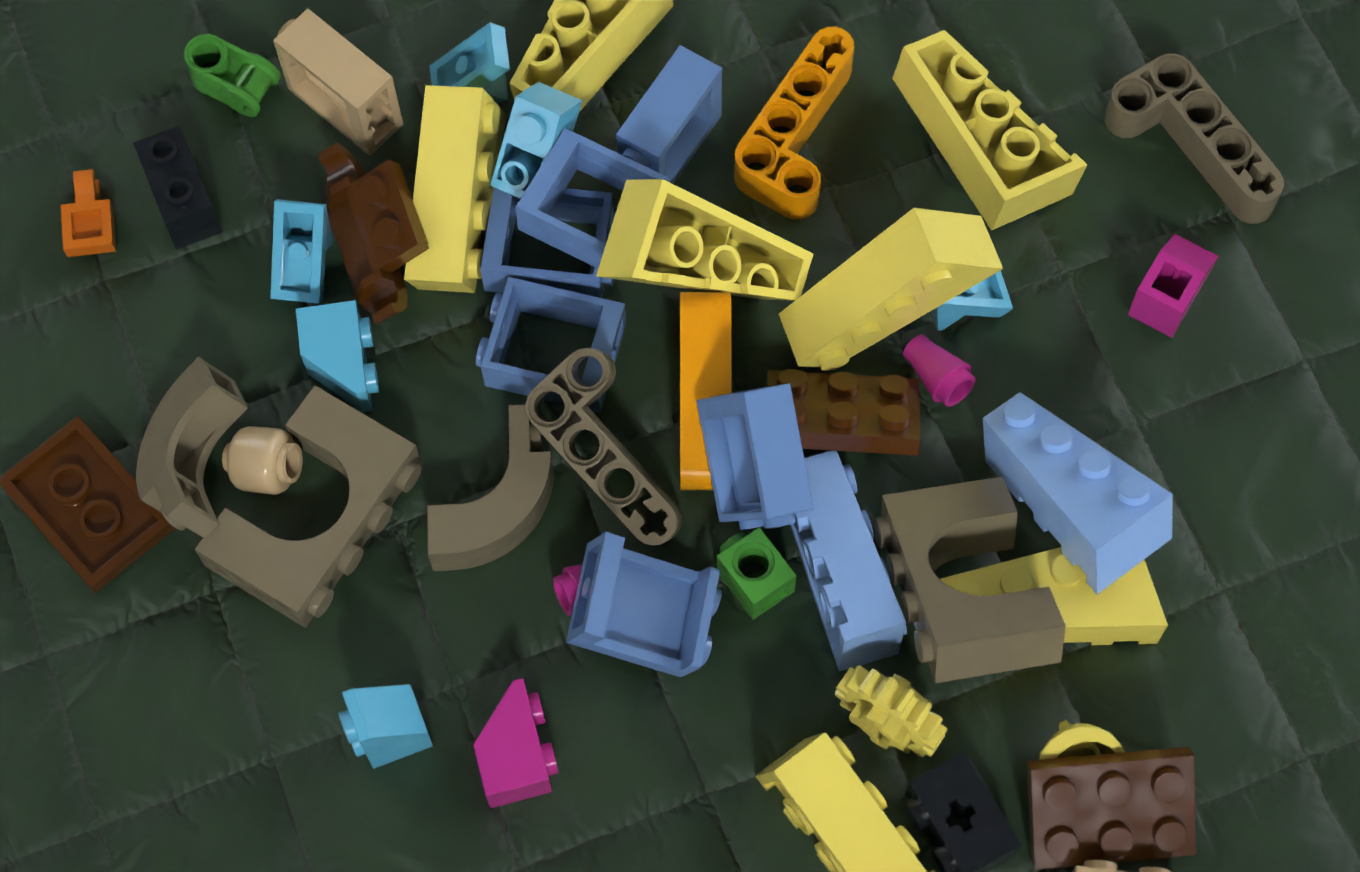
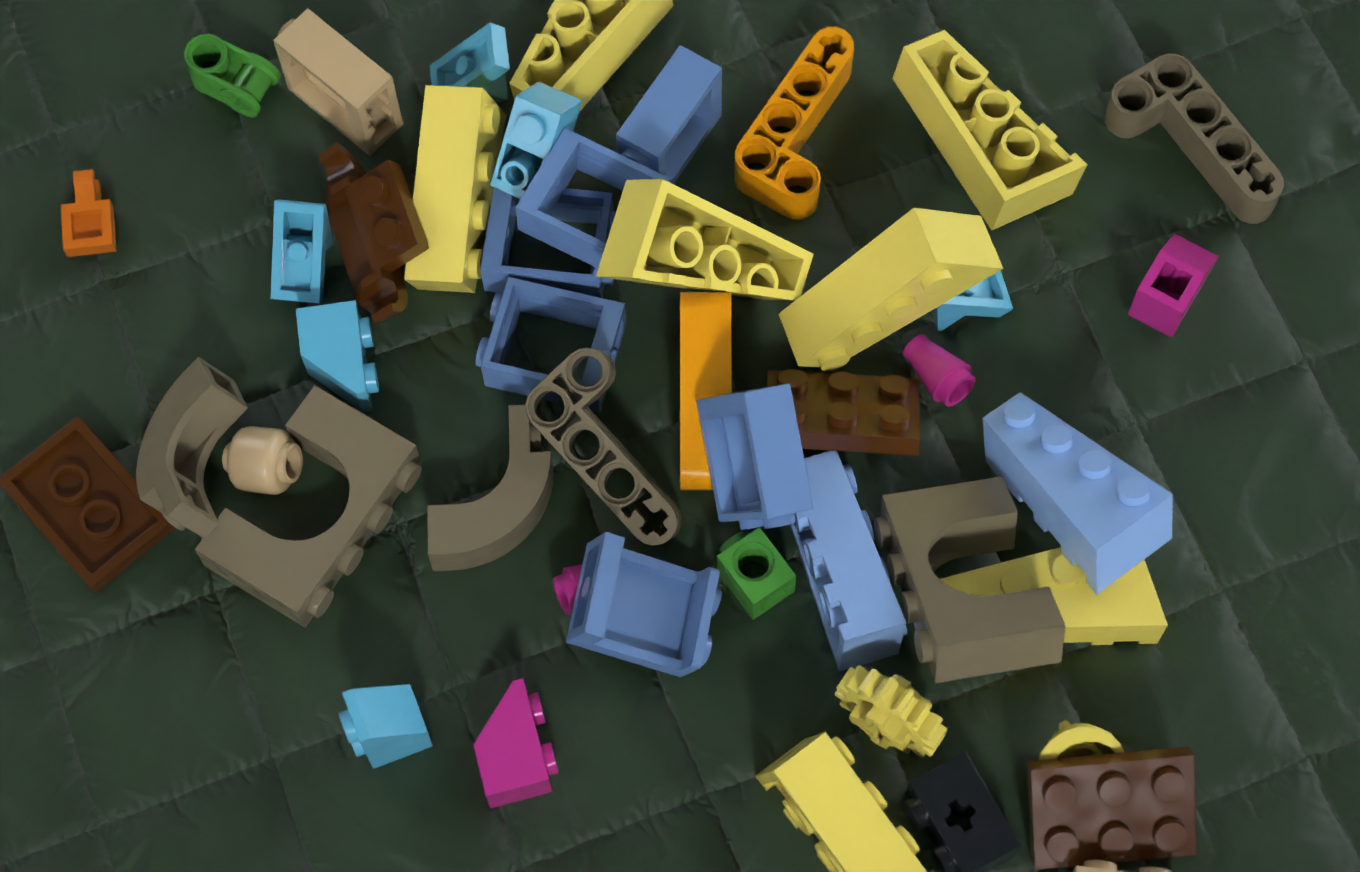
(177, 187): black brick -> none

